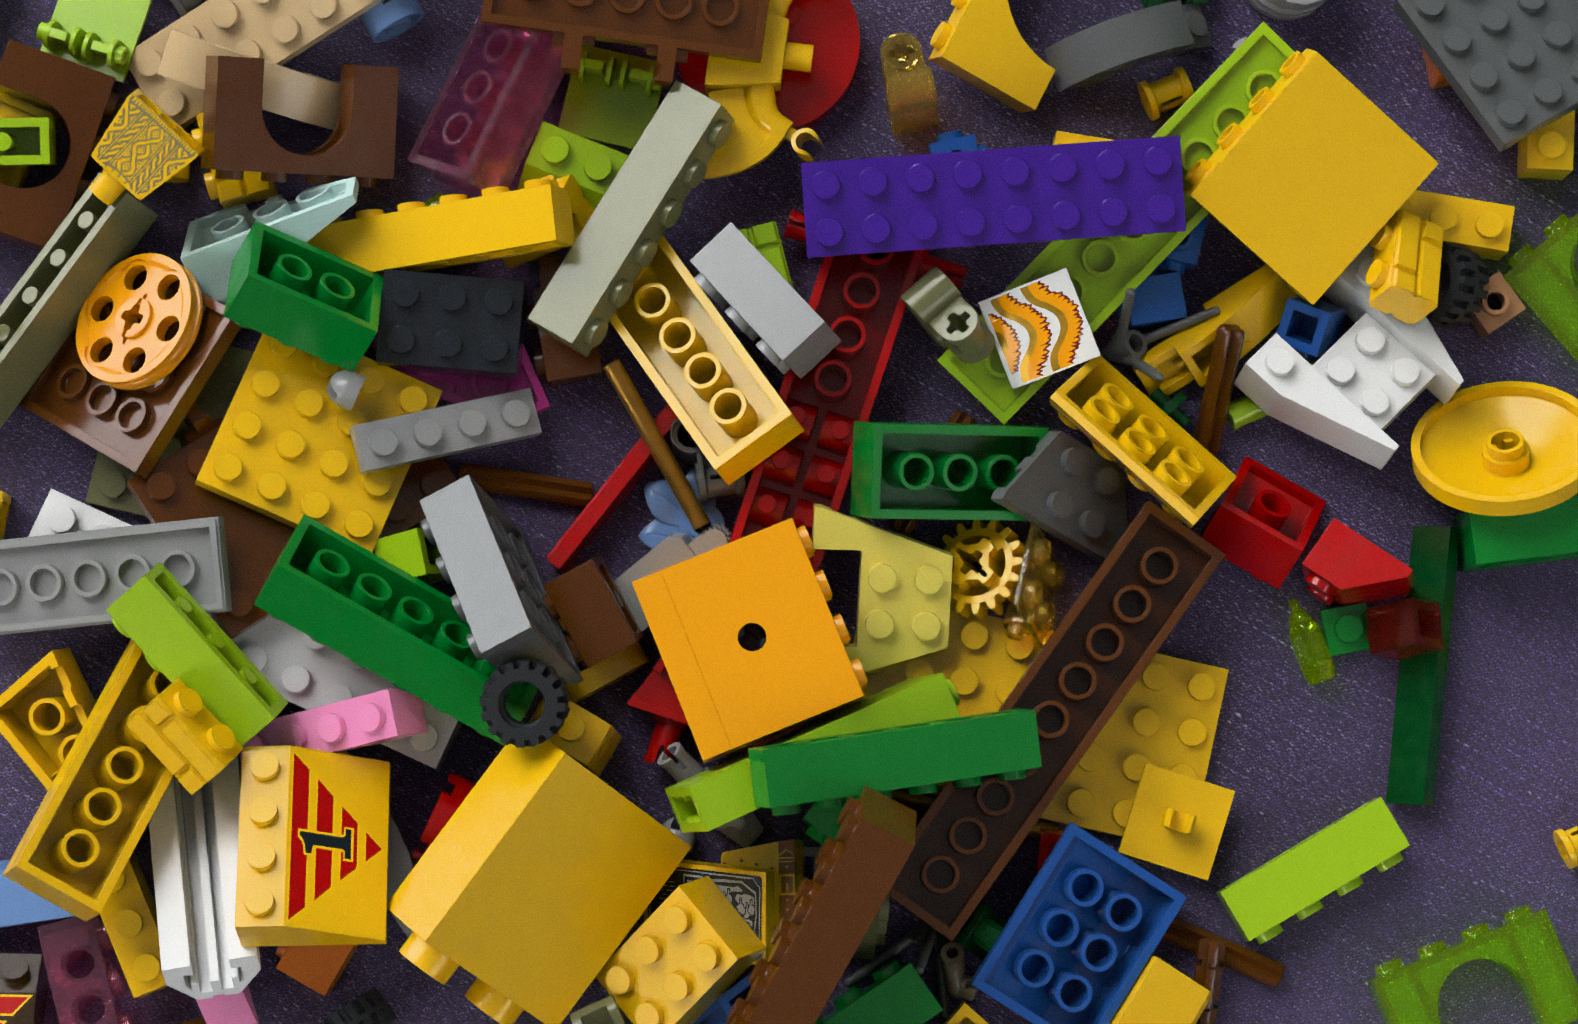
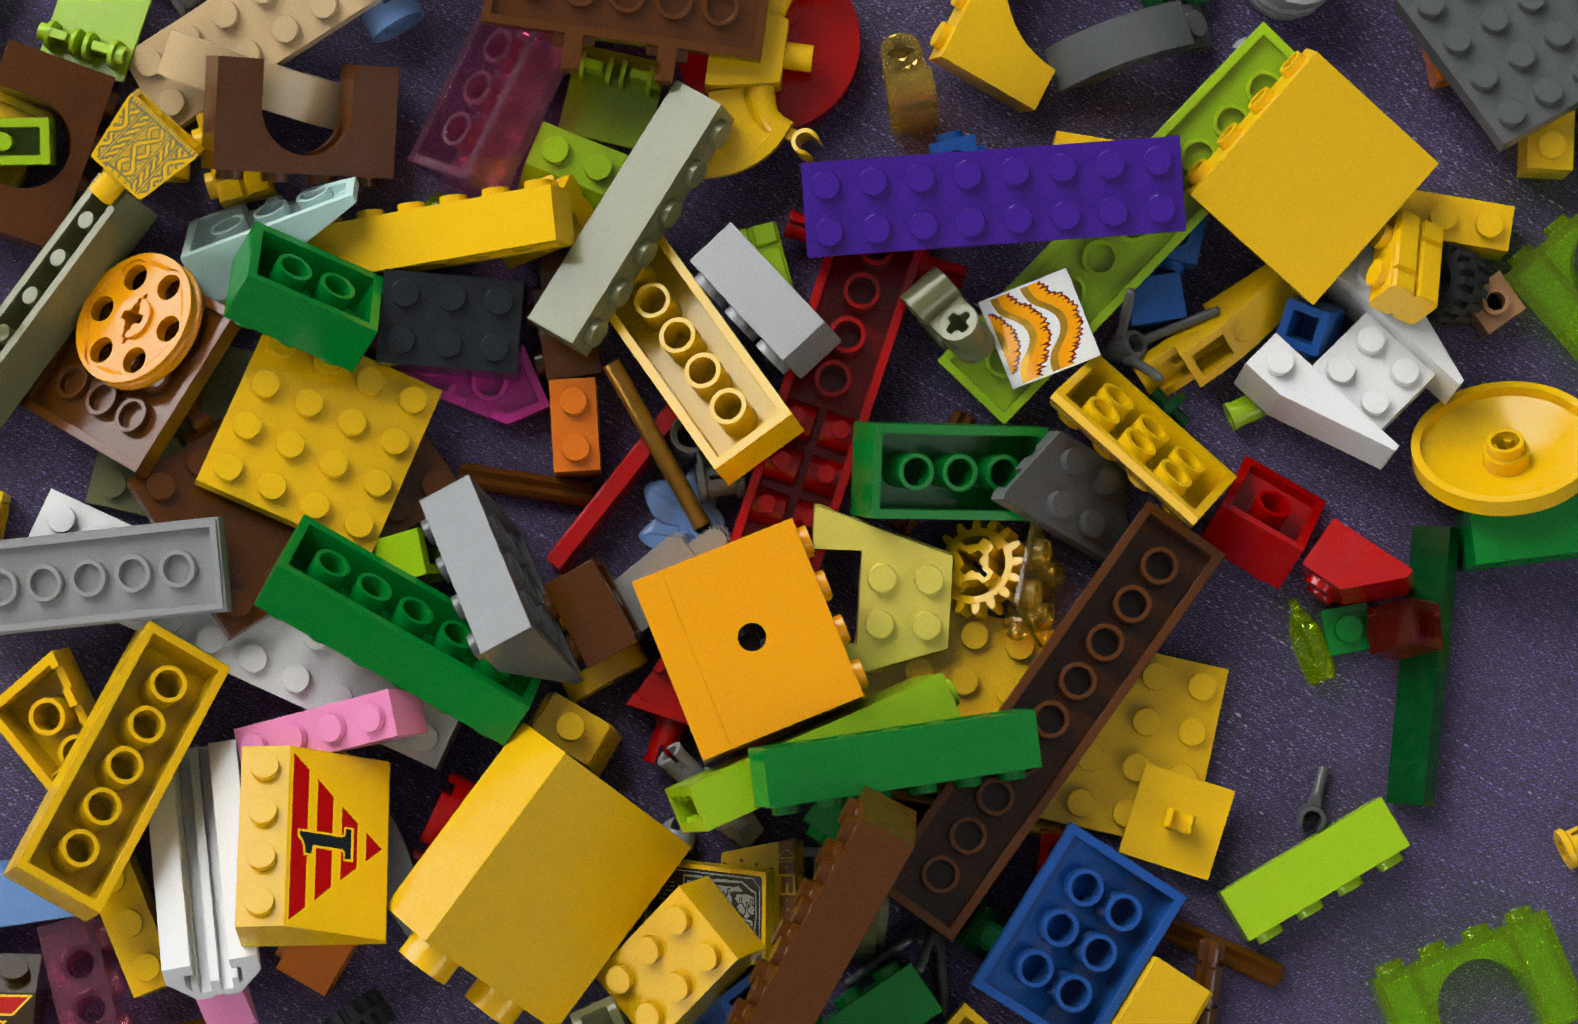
(185, 736): yellow brick -> none
(191, 646): lime brick -> none
(344, 388): light grey hinge -> none
(445, 431): light grey plate -> none
(494, 705): black tyre -> none
(575, 427): none -> orange brick
(955, 972): dark tan arm -> none
(1165, 93): yellow bush -> none
(1219, 386): reddish brown axle -> none
(1315, 799): none -> dark grey hand

